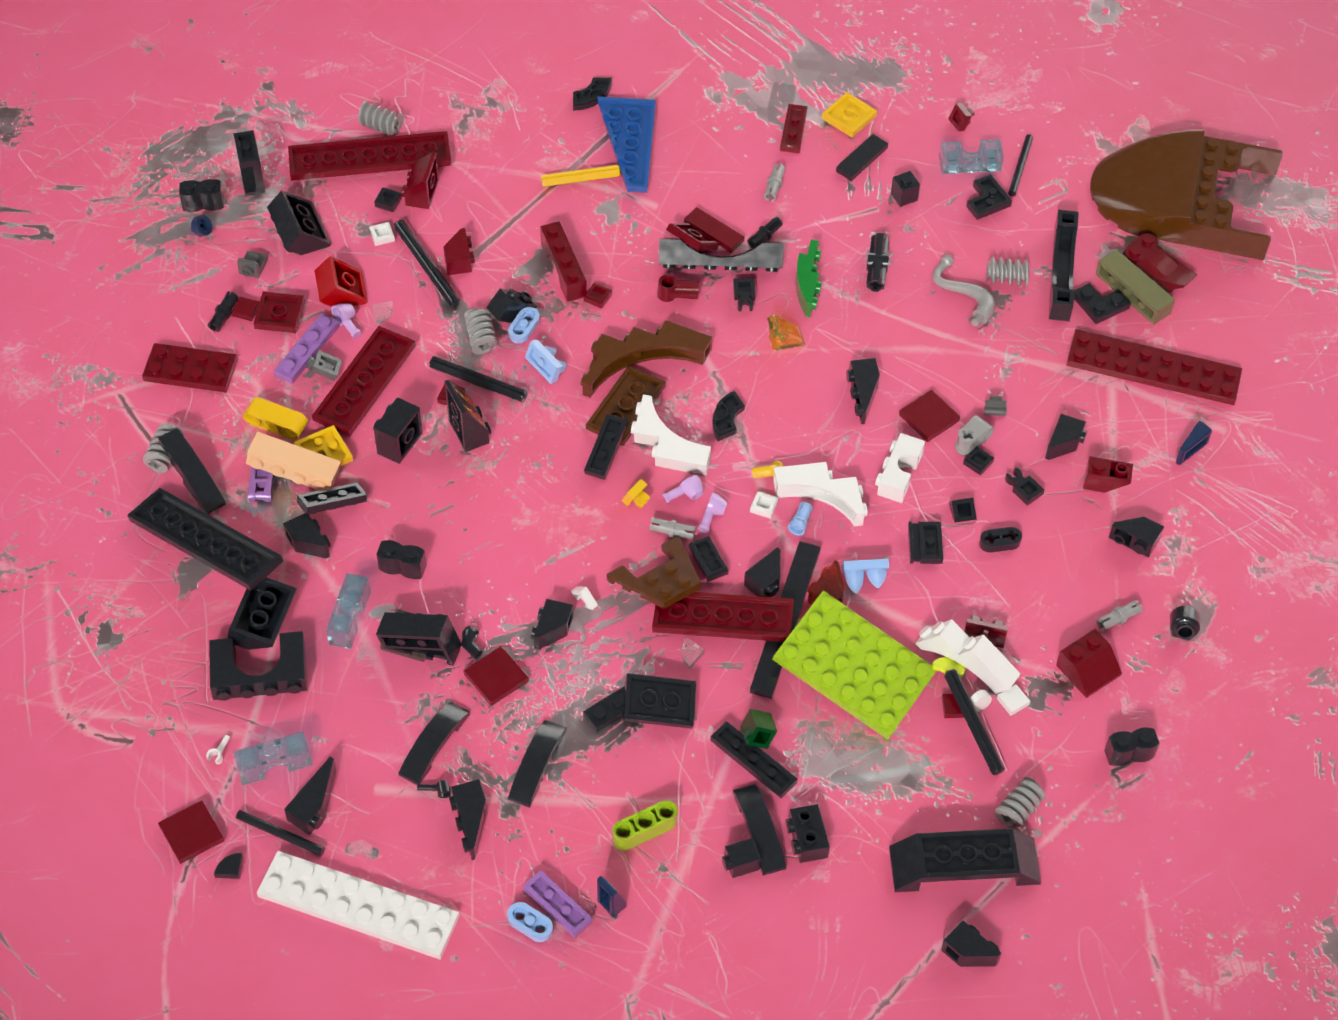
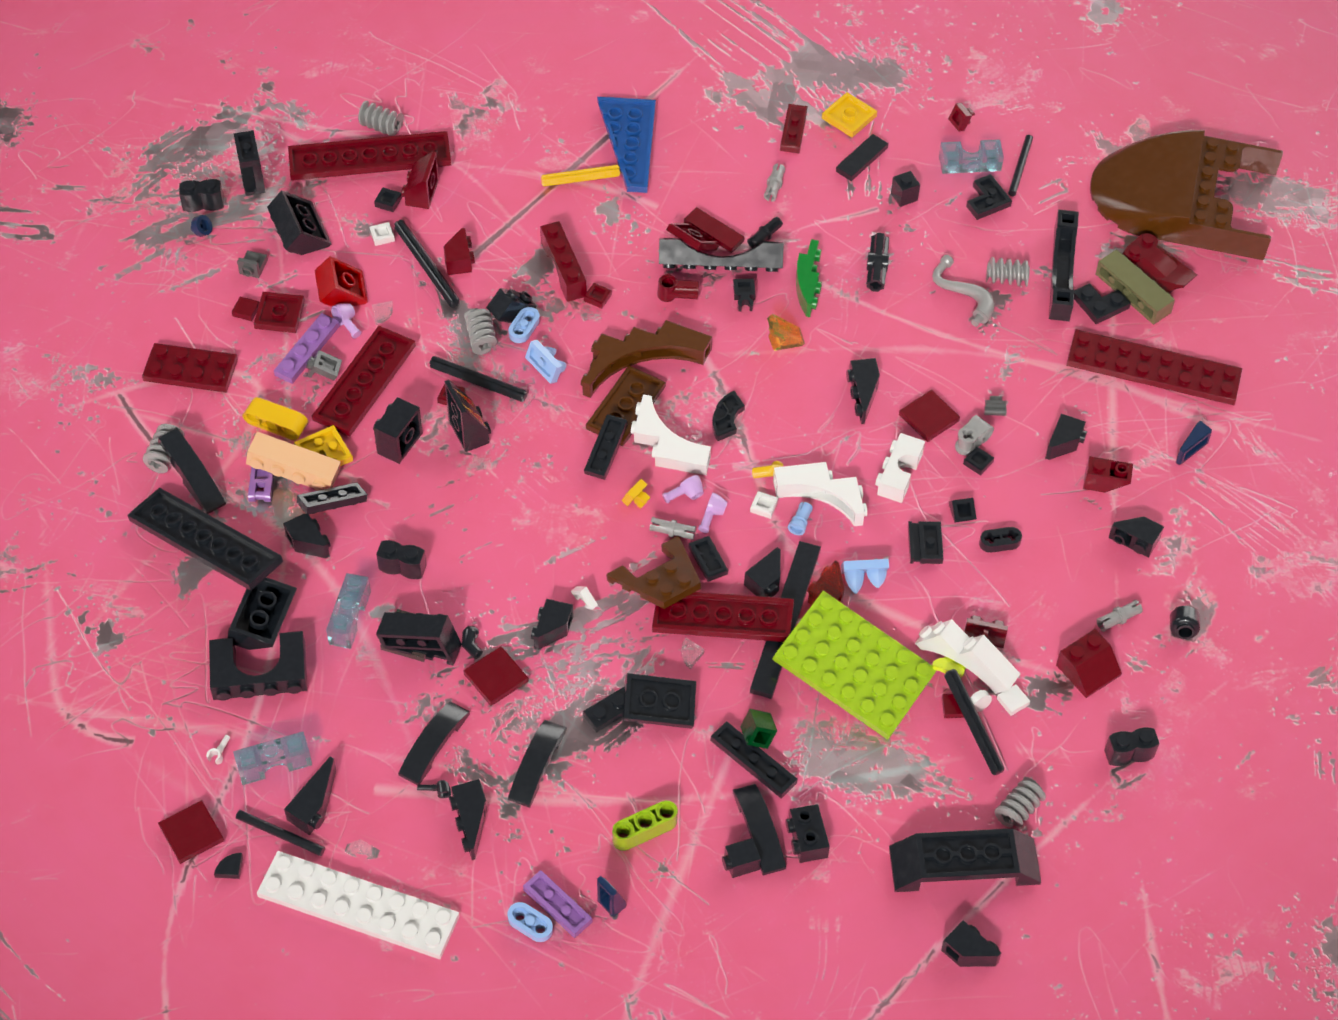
(223, 311): black pin -> none
(588, 97): black tile -> none
(1025, 488): black plate -> none

